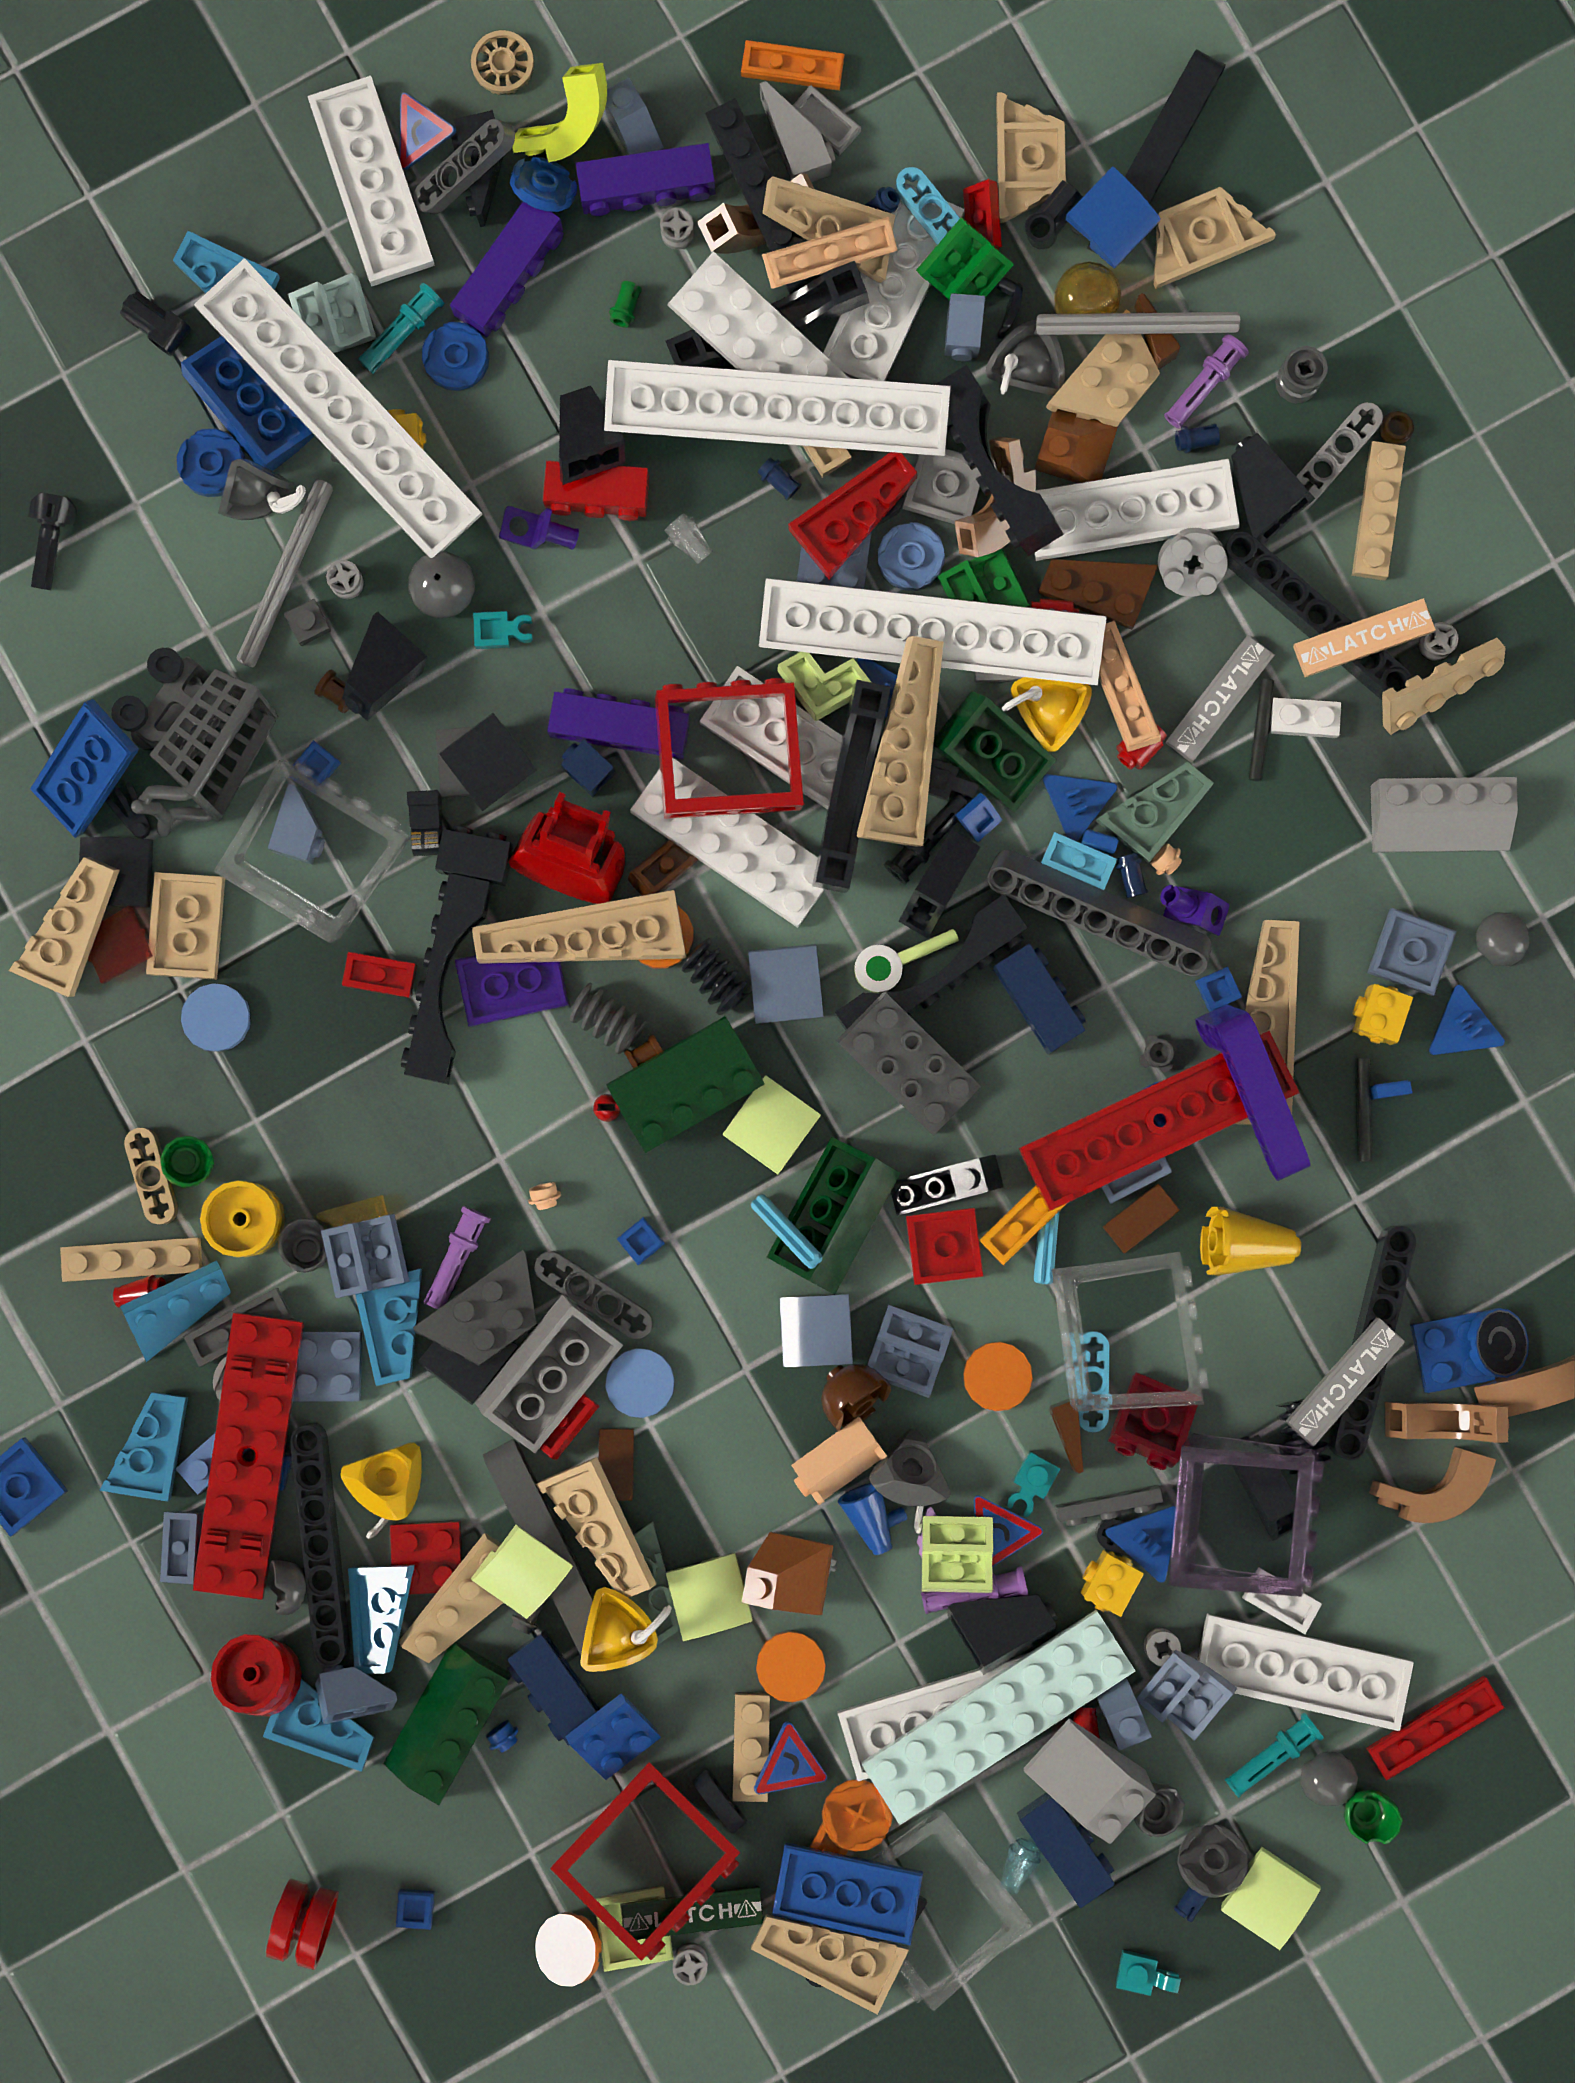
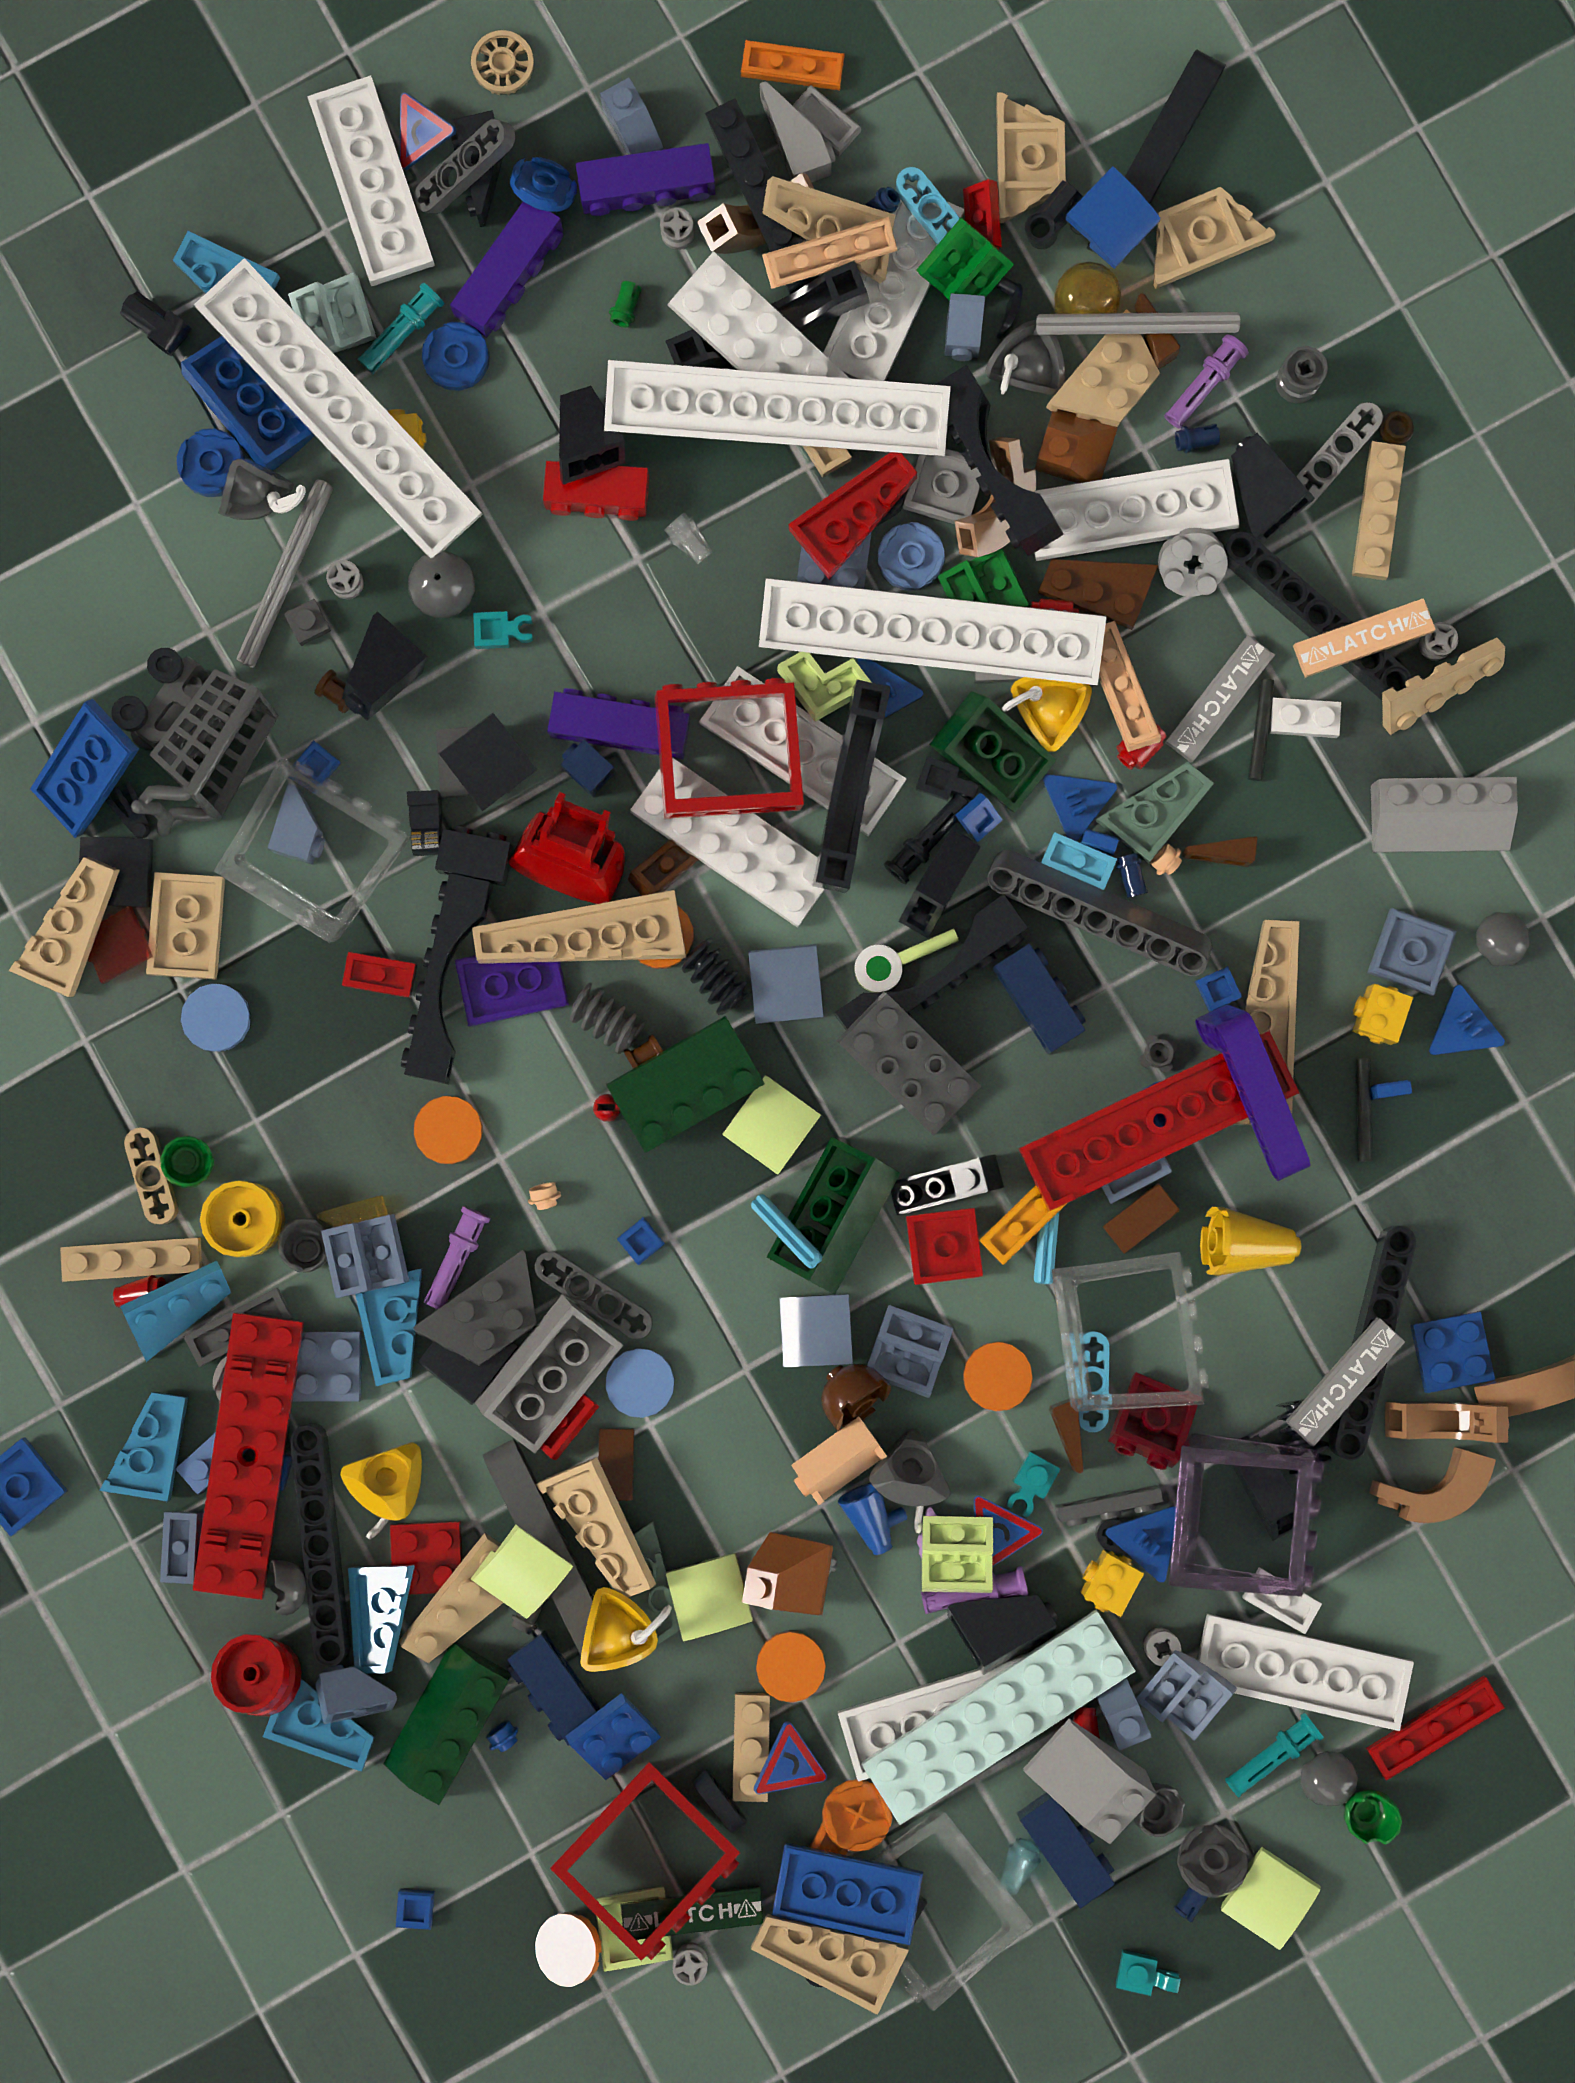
(49, 534): black piece -> none
(300, 1923): red wheel -> none
(448, 1130): none -> orange tile
(539, 529): dark purple bracket -> none
(586, 102): neon yellow arch -> none
(779, 478): dark blue pin -> none
(902, 769): tan wing -> none
(1194, 907): dark purple bracket -> none
(1231, 852): none -> reddish brown slope
(1498, 1343): black tile -> none

